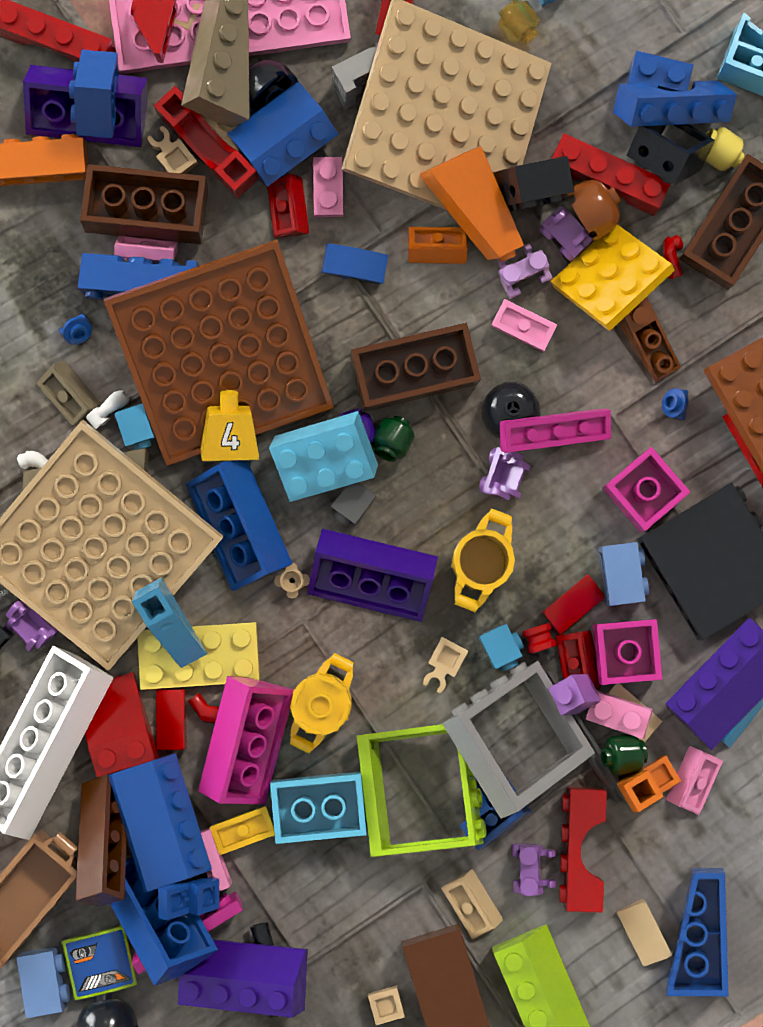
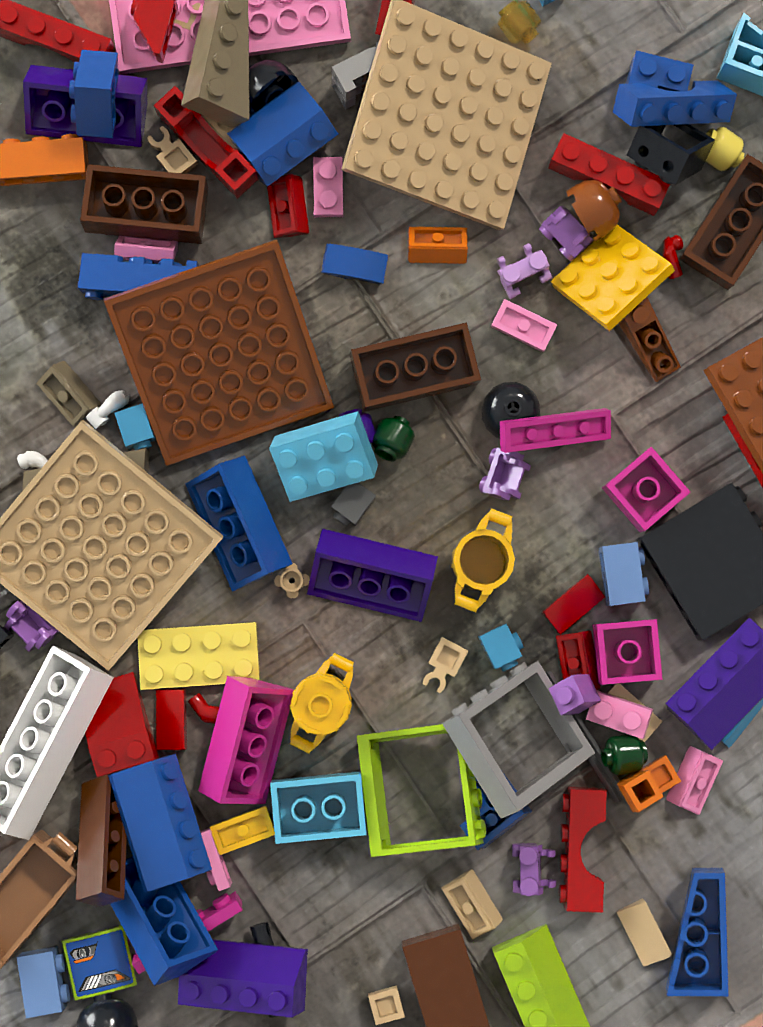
(76, 330): blue plate -> none
(168, 622): dark azure slope -> none
(188, 897): blue slope -> none
(228, 431): yellow torso -> none
(476, 203): orange slope -> none
(535, 183): black piece -> none
(539, 638): red wheel -> none
(675, 403): blue plate -> none

